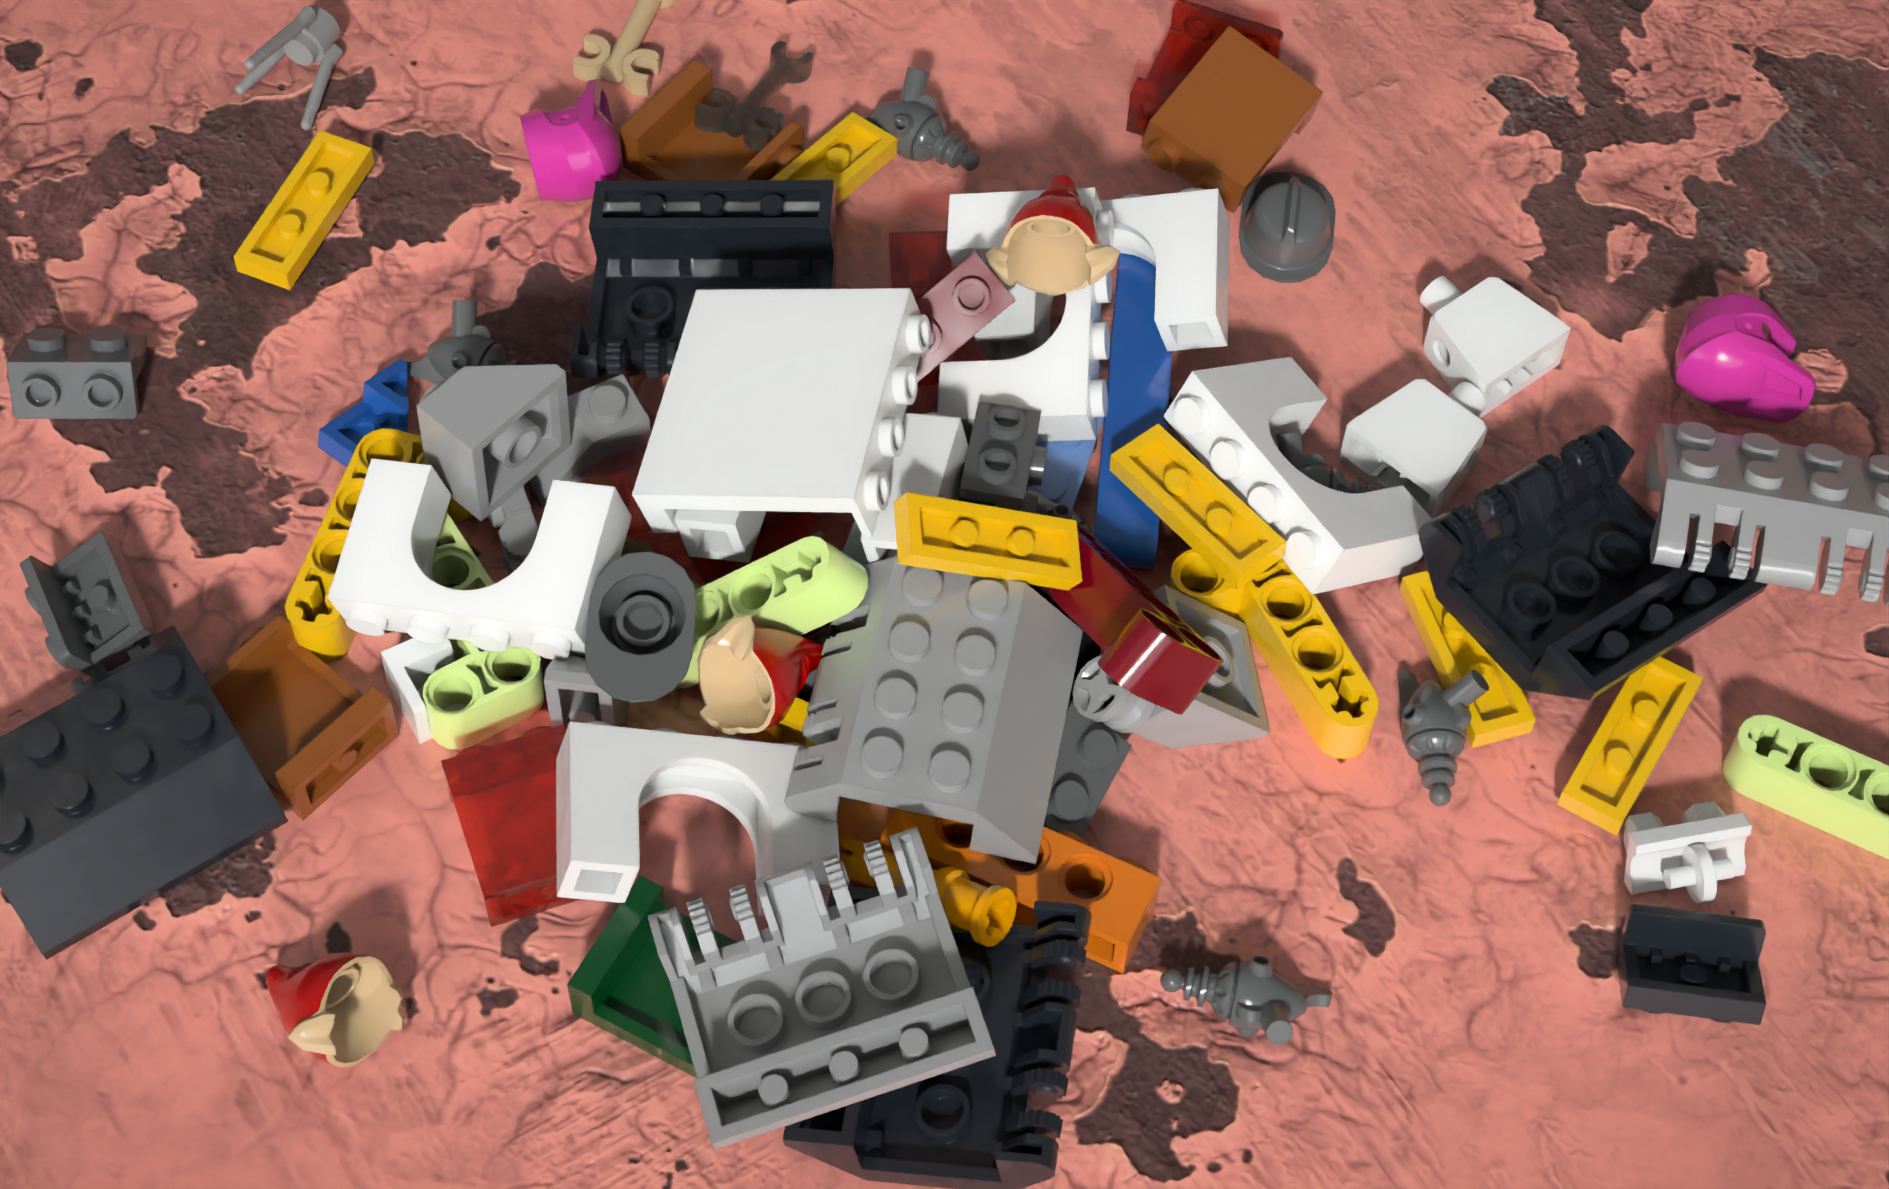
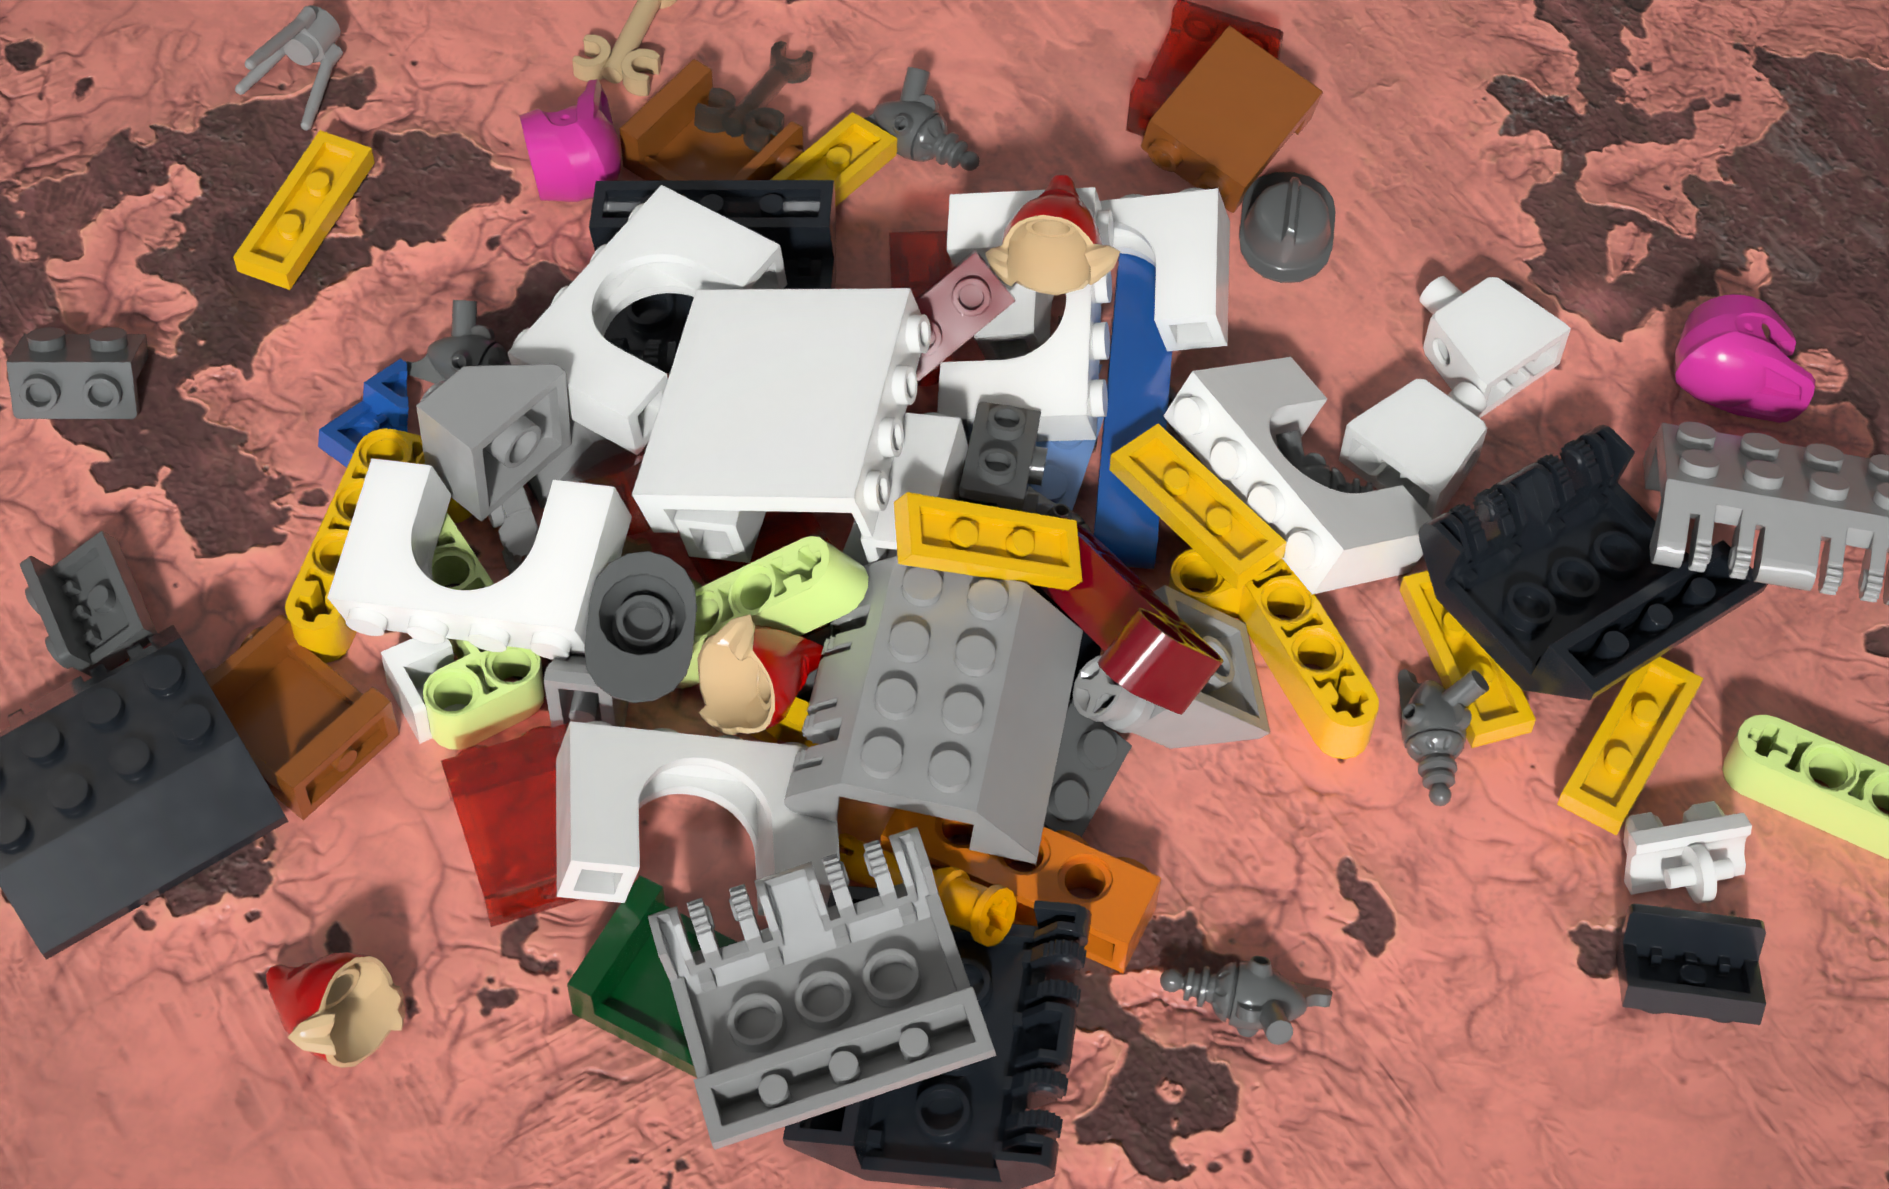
(660, 250): none -> white arch

